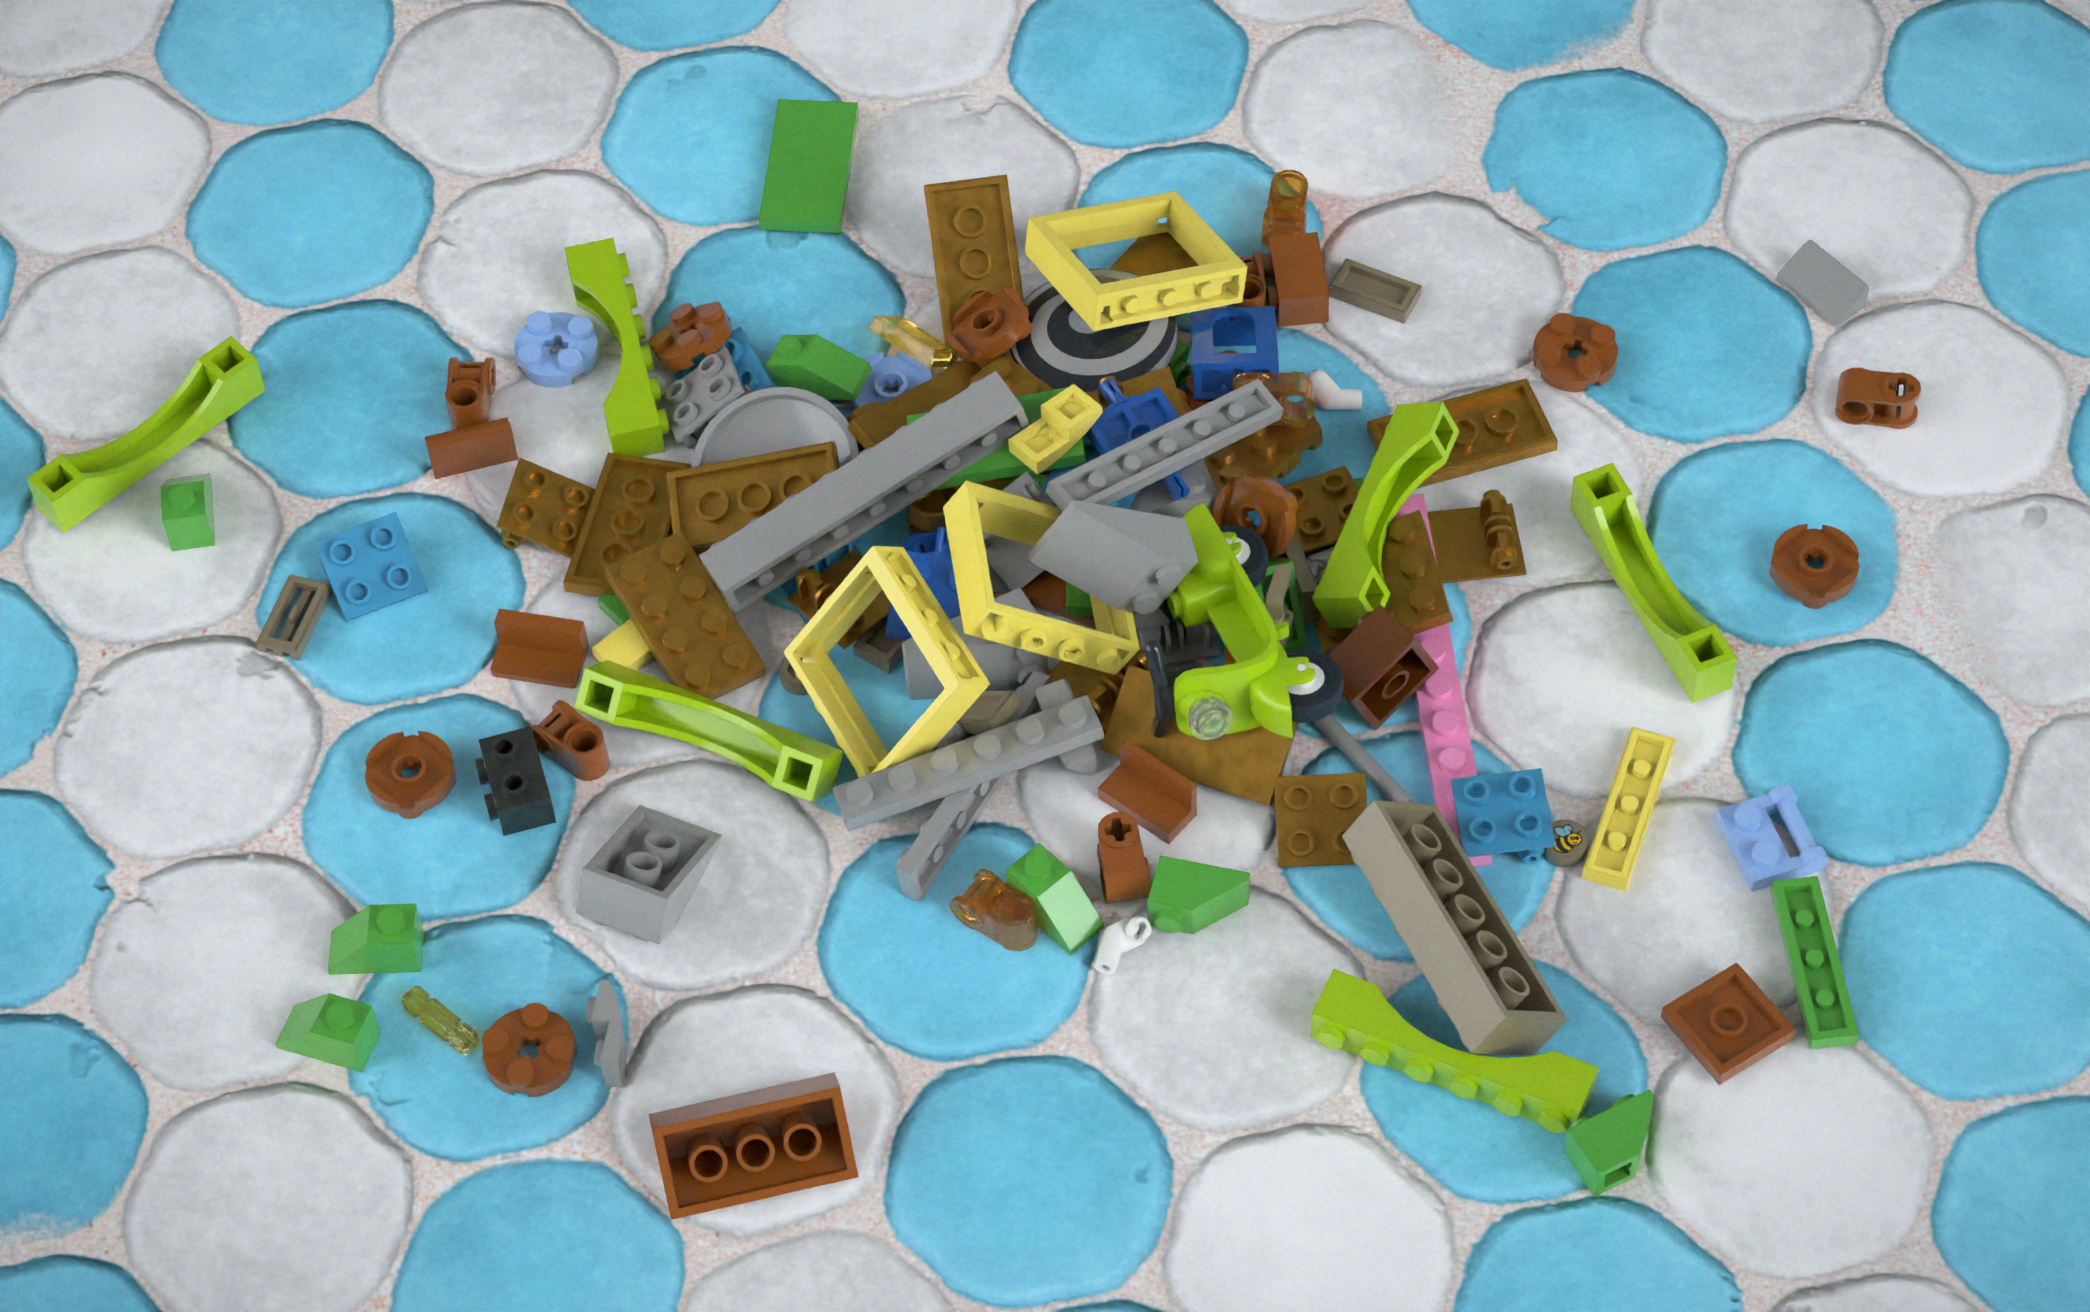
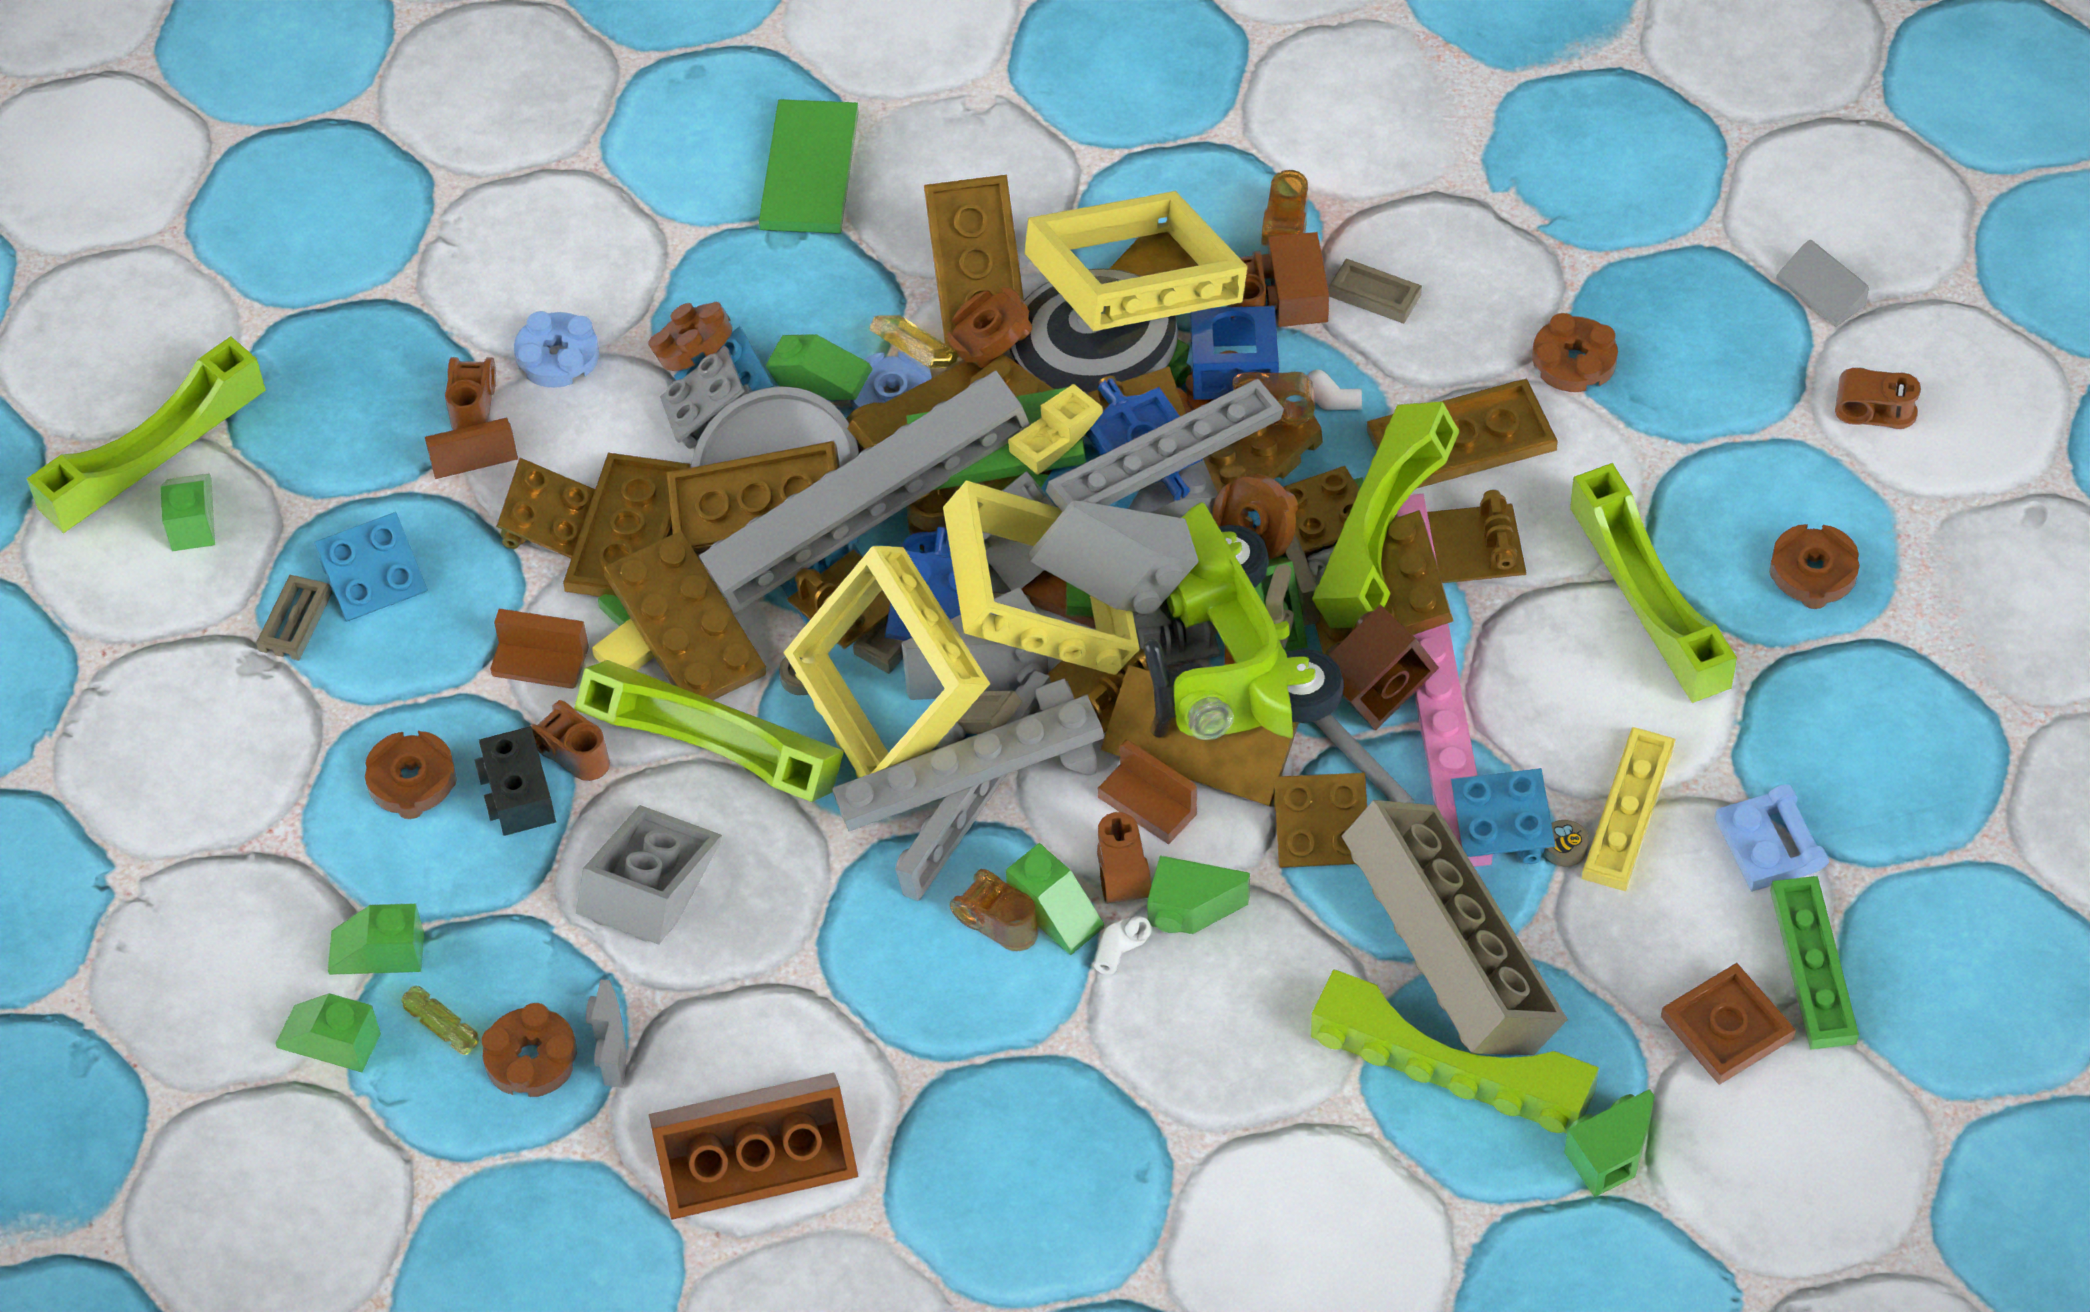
(630, 407): lime arch -> none

